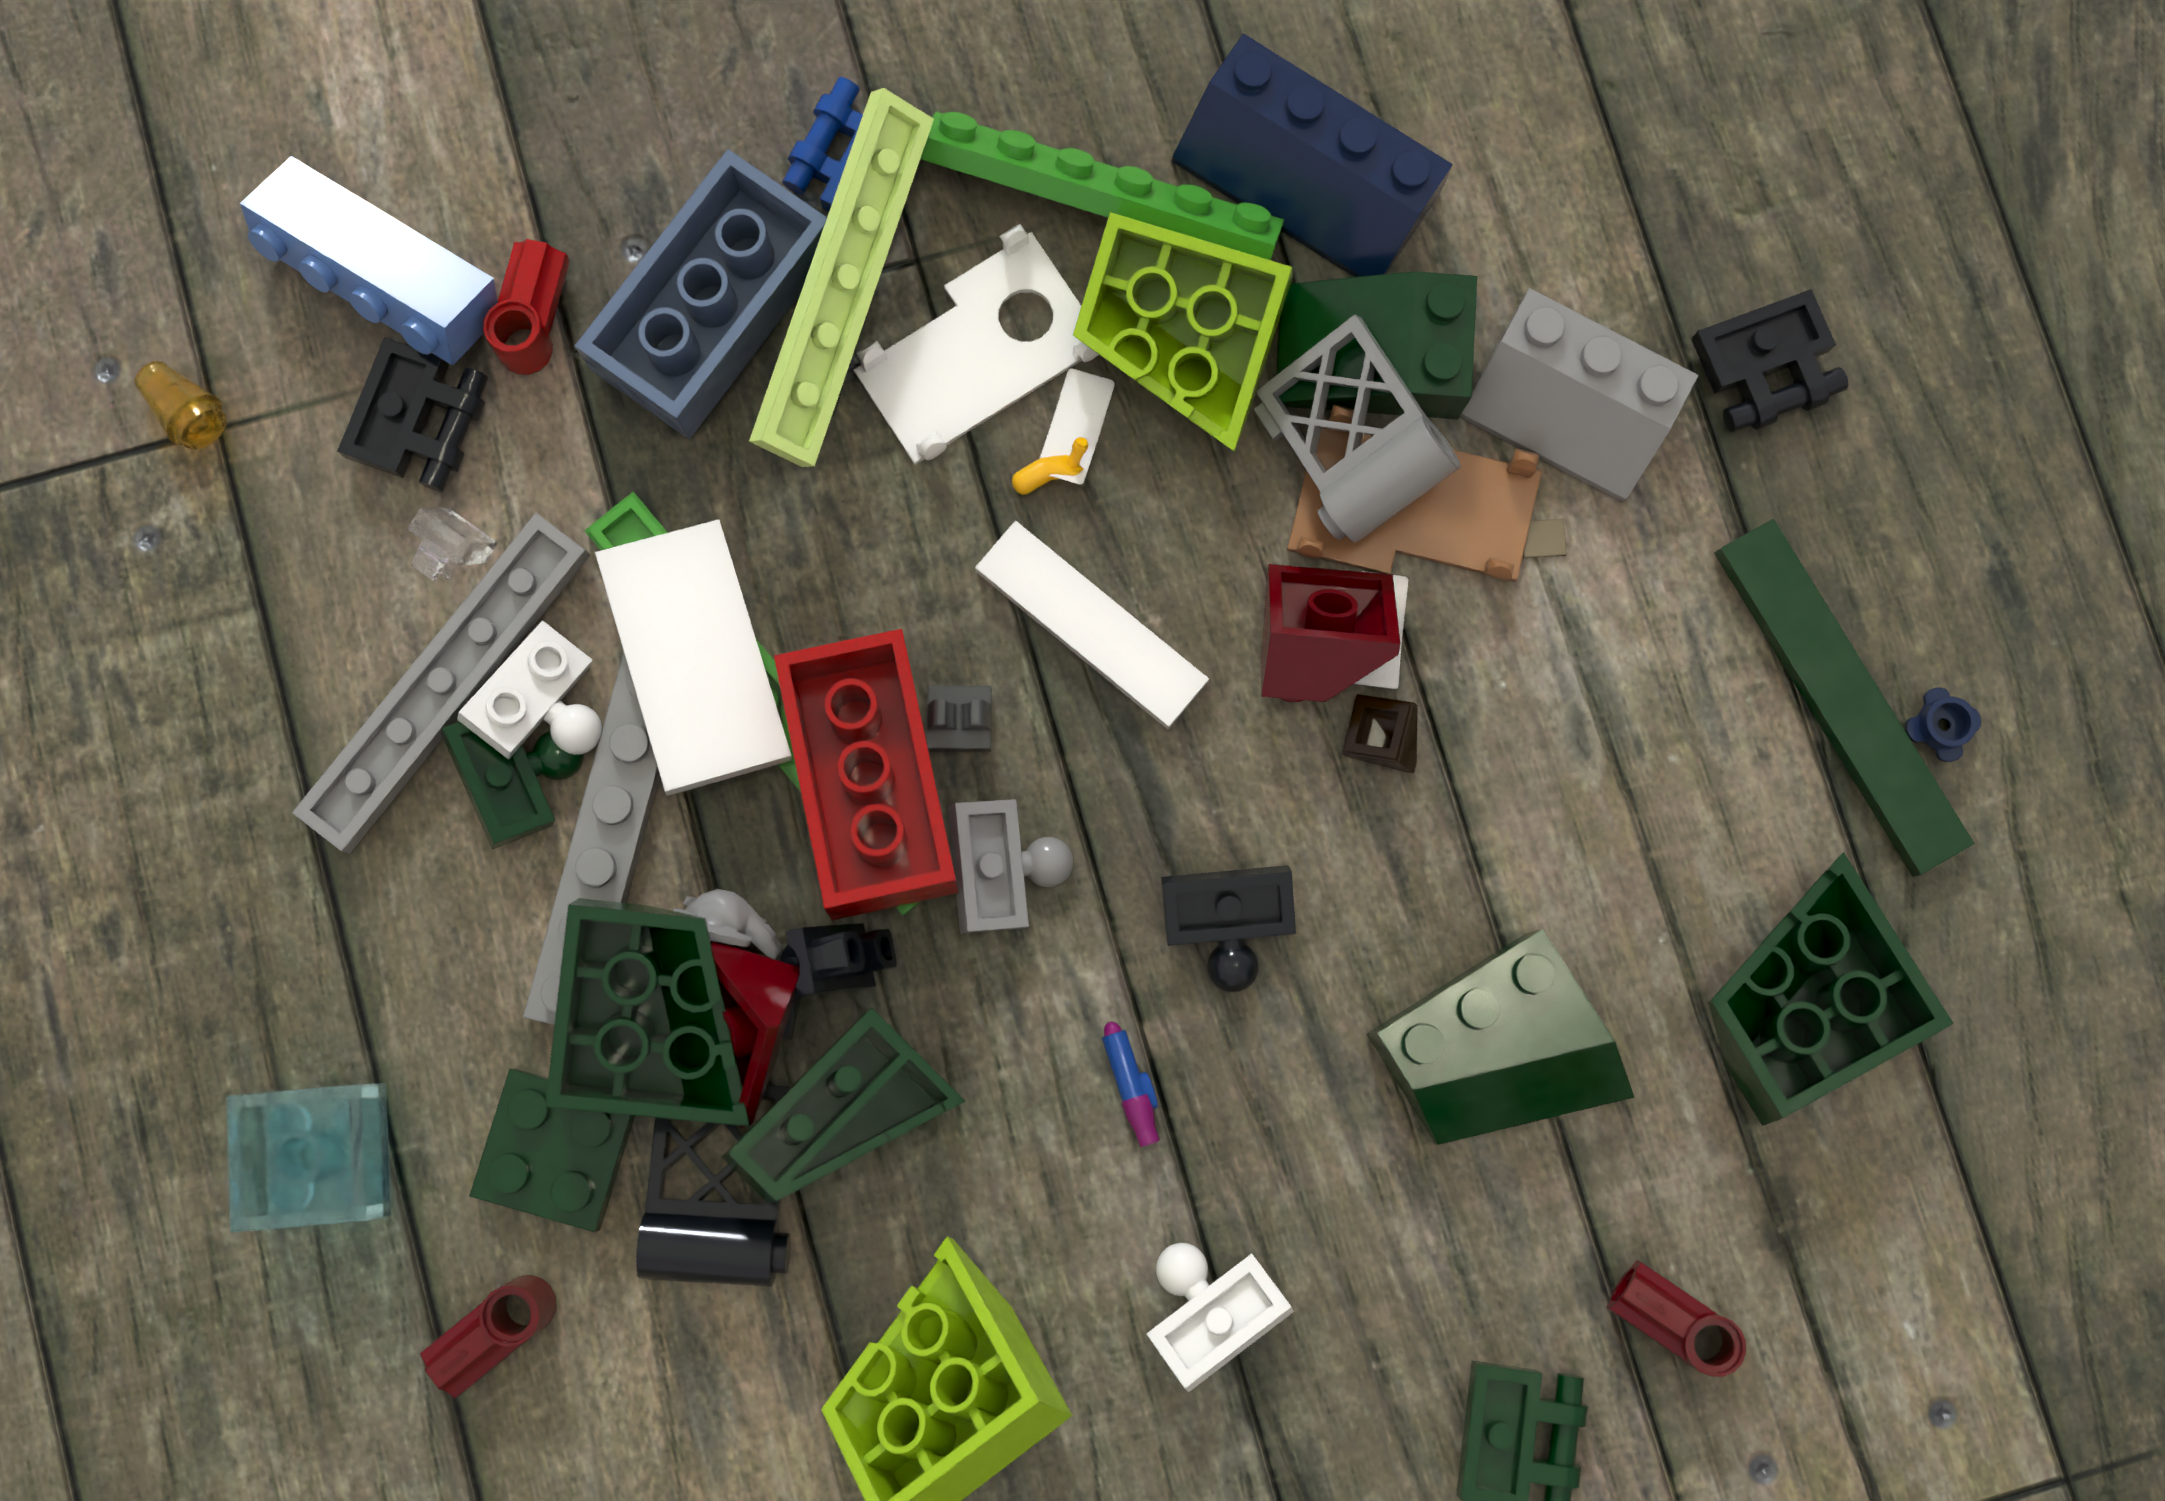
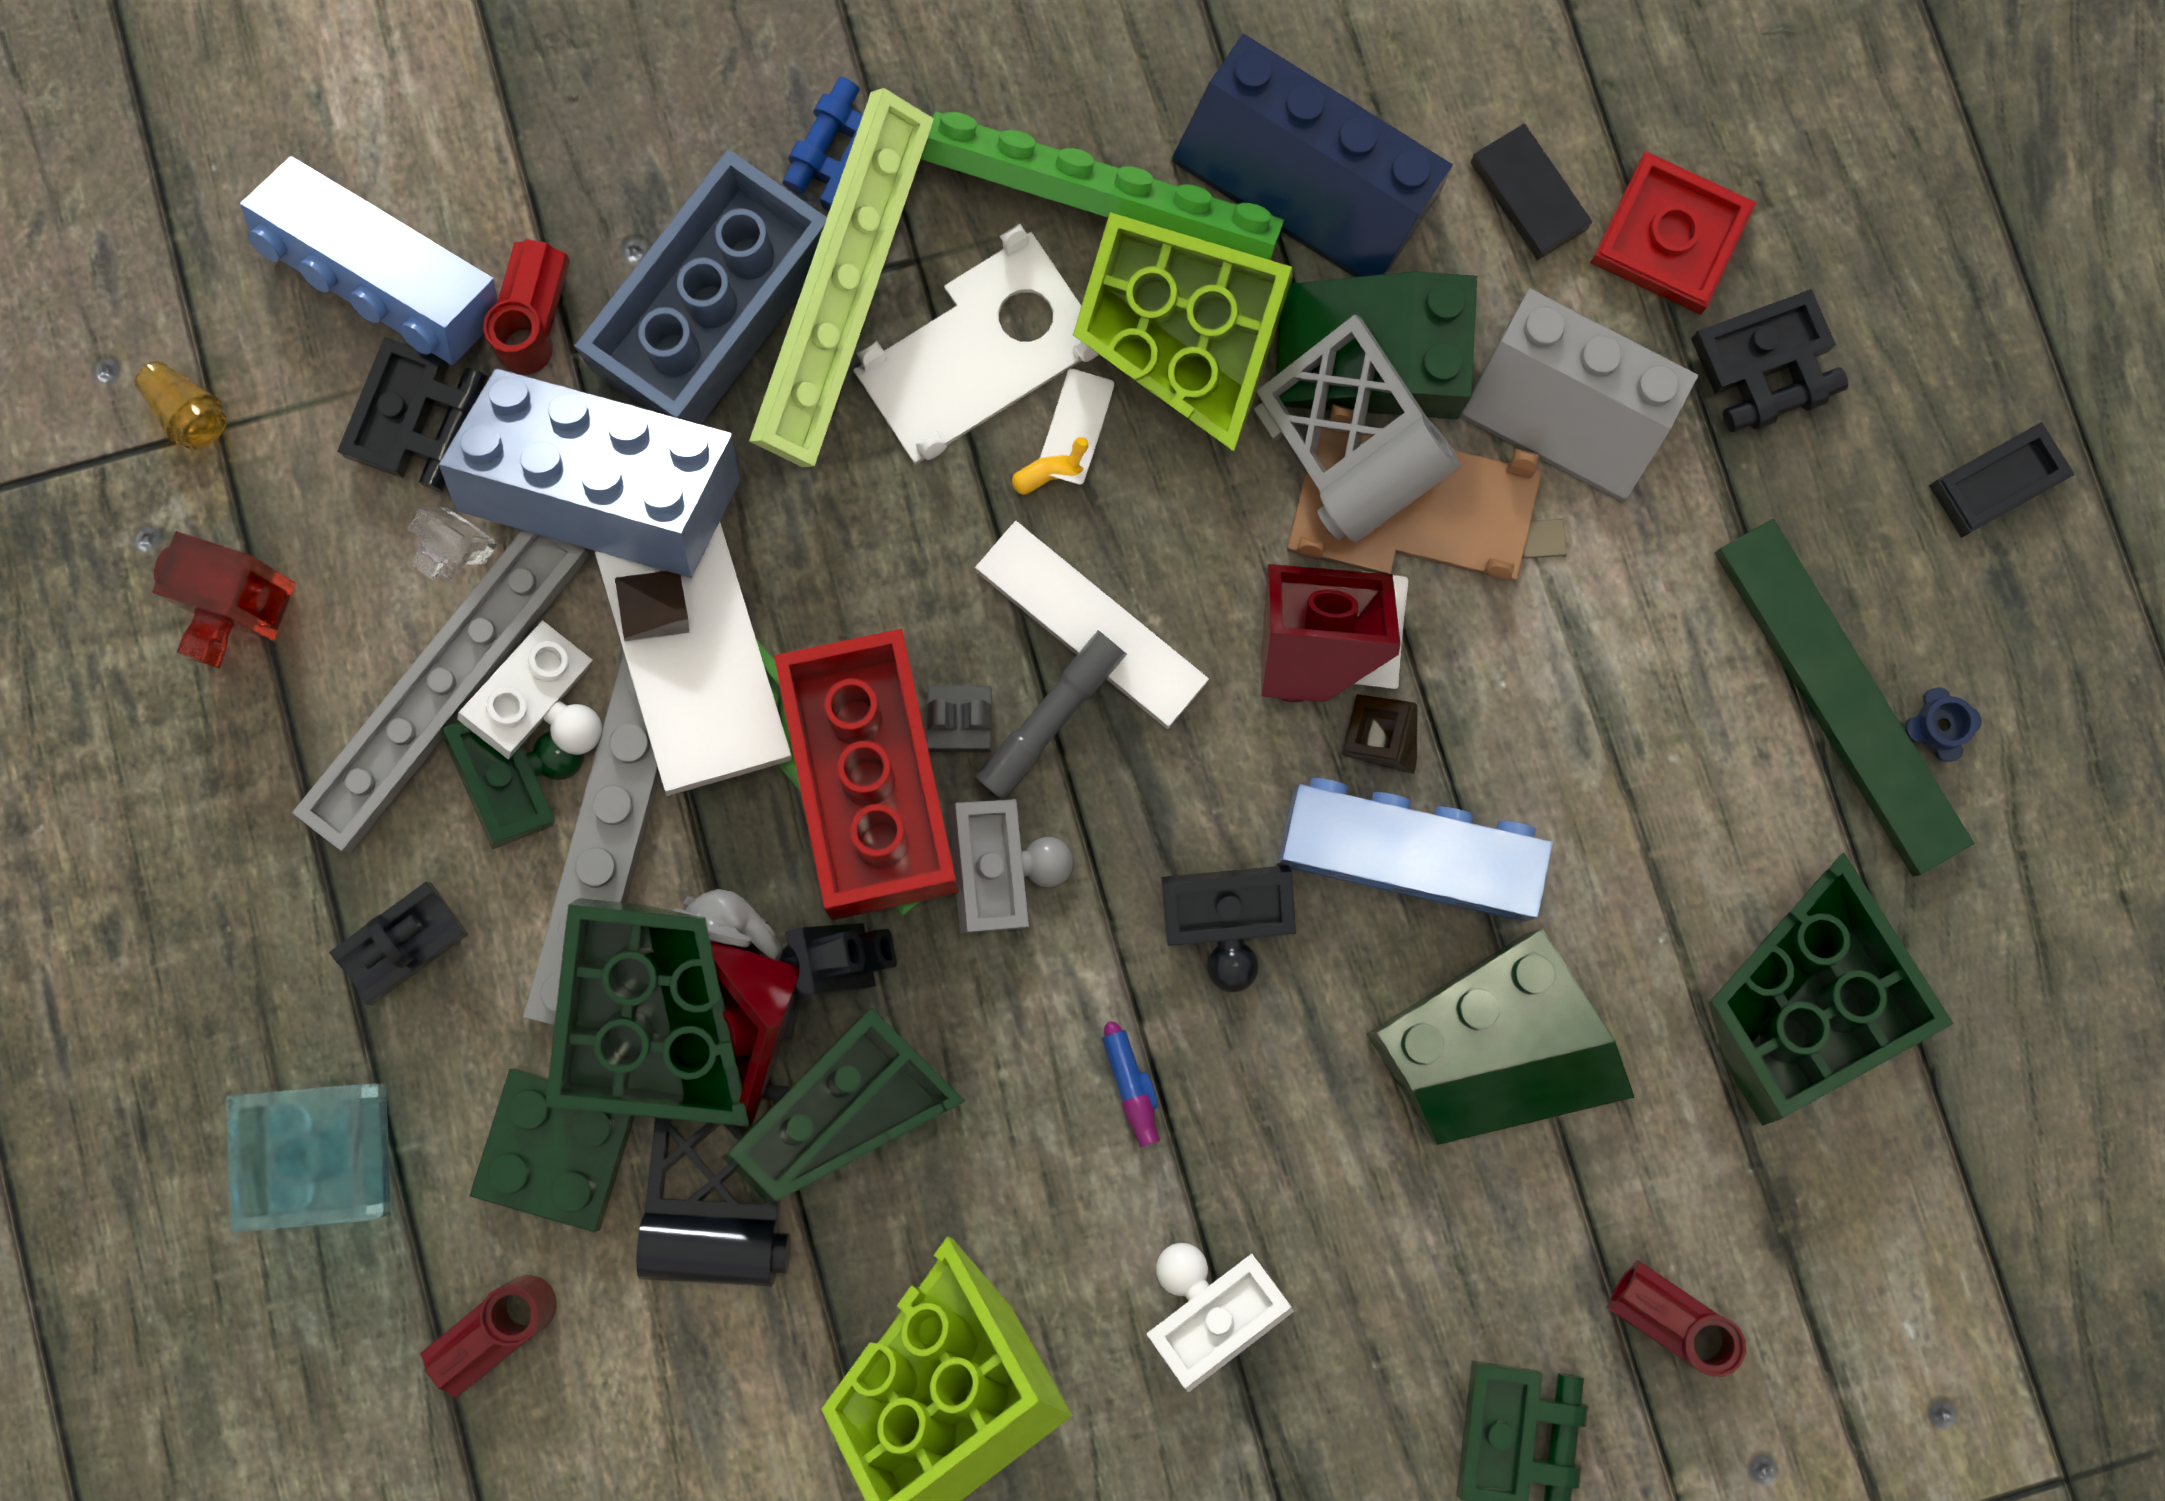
(222, 592): none -> clear red brick
(399, 943): none -> black hips
(591, 472): none -> brick
(651, 605): none -> dark brown slope
(1025, 745): none -> dark grey piece
(1415, 851): none -> brick
(1531, 191): none -> black tile
(1673, 232): none -> red tile
(2001, 479): none -> black tile

